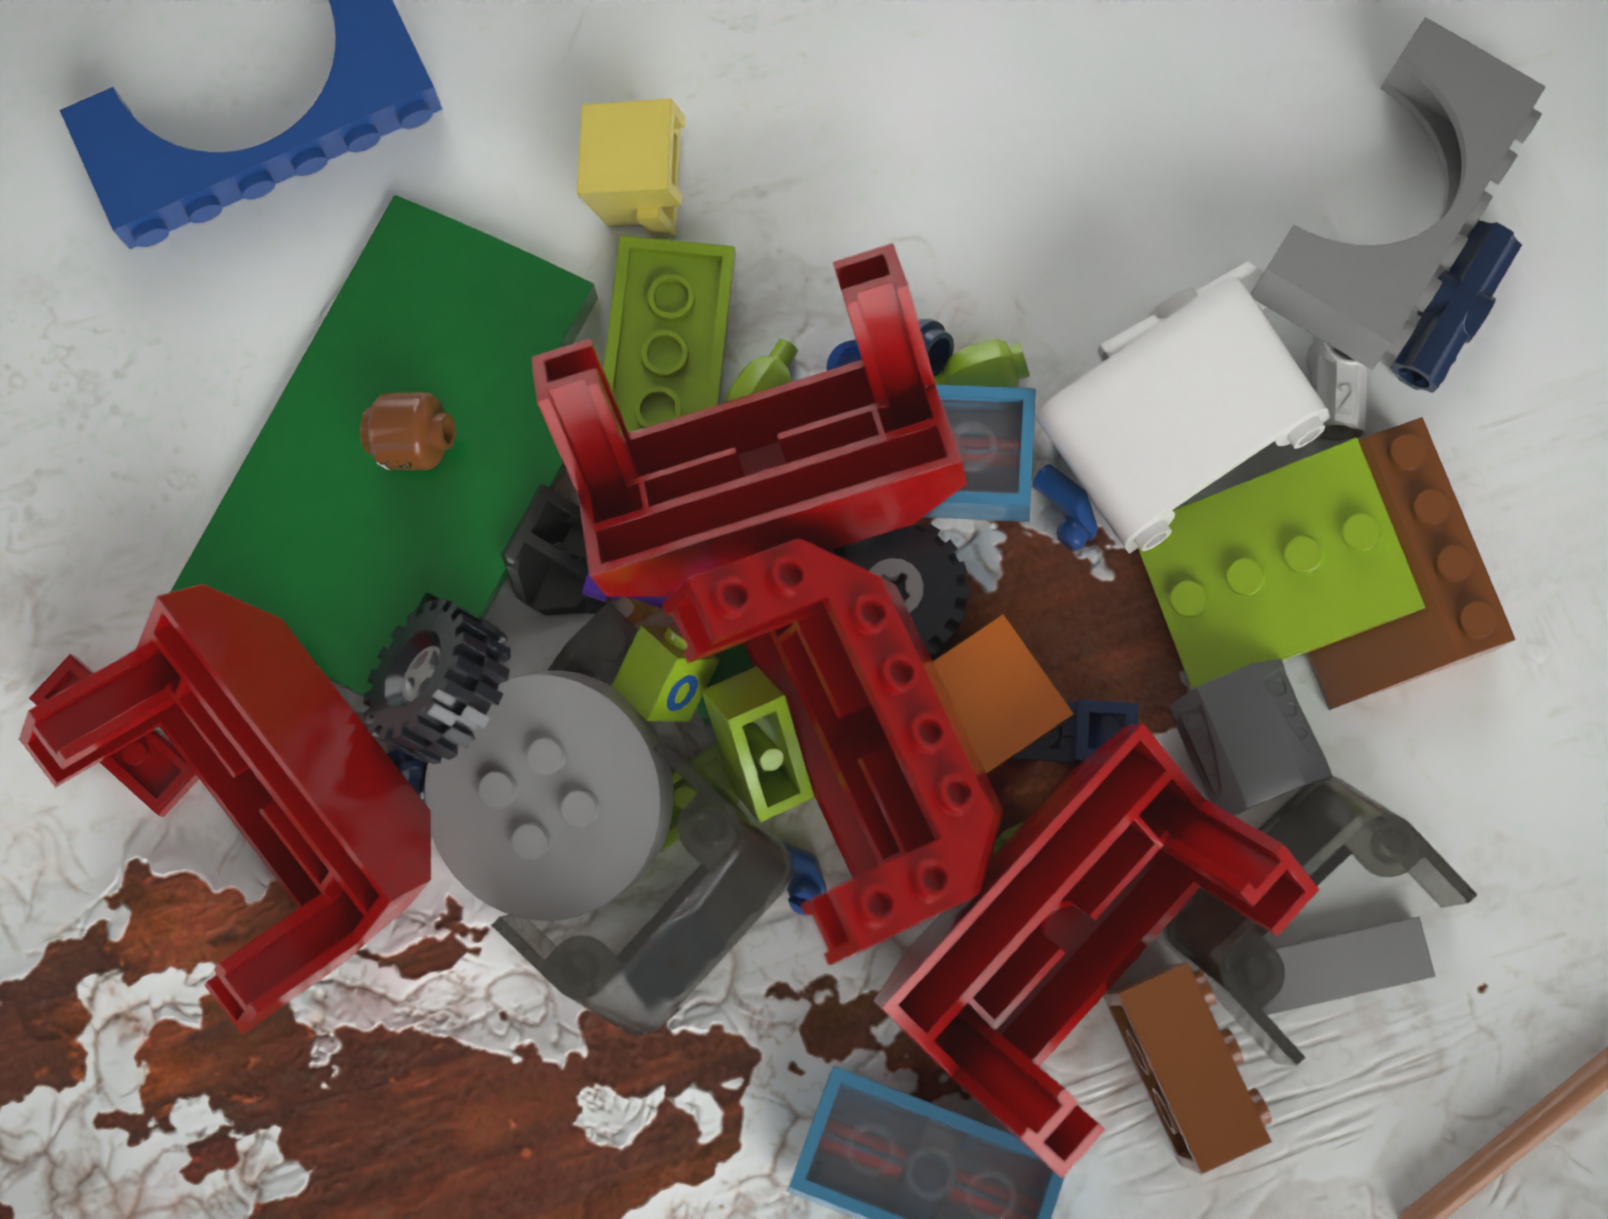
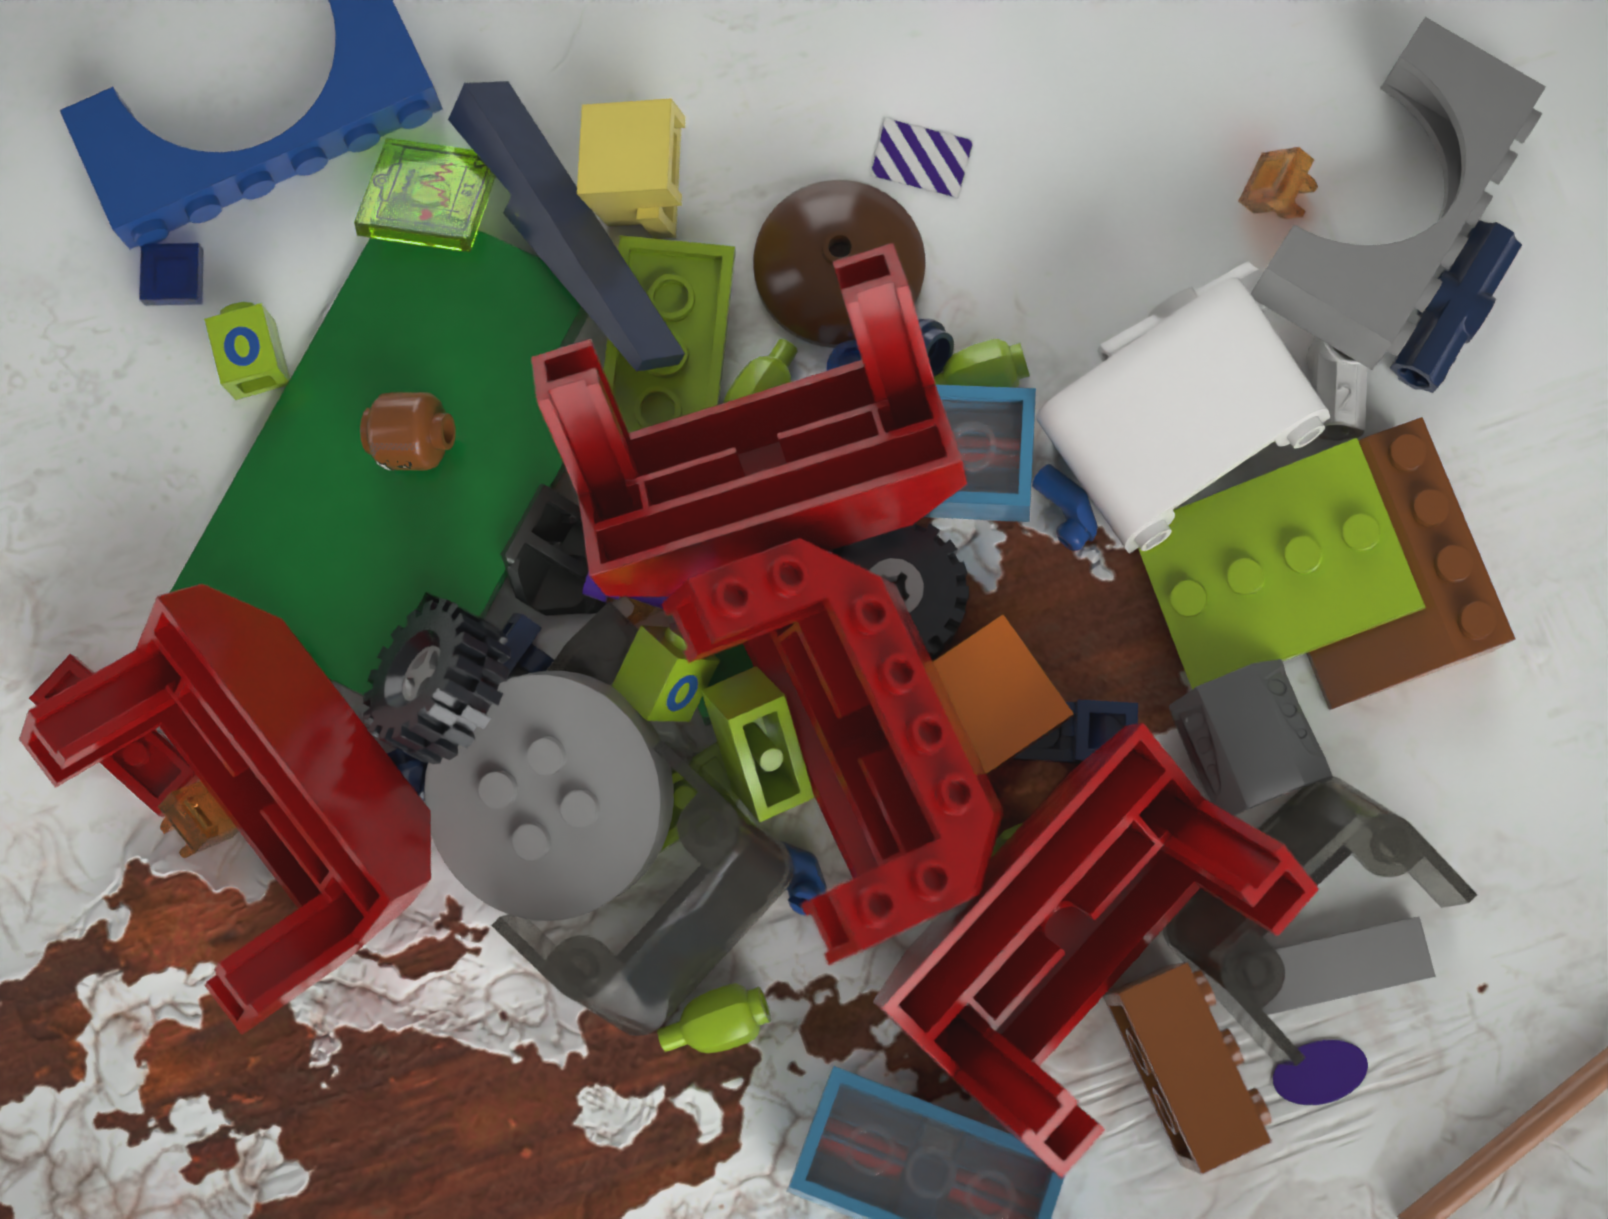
(171, 274): none -> clear blue tile
(196, 819): none -> clear orange tile
(247, 350): none -> lime brick
(425, 195): none -> clear neon green tile
(520, 635): none -> dark blue tile
(561, 224): none -> dark blue slope
(718, 1020): none -> lime plant
(795, 263): none -> reddish brown dish
(921, 157): none -> sticker
(1277, 181): none -> clear orange tile
(1325, 1075): none -> dark purple sticker

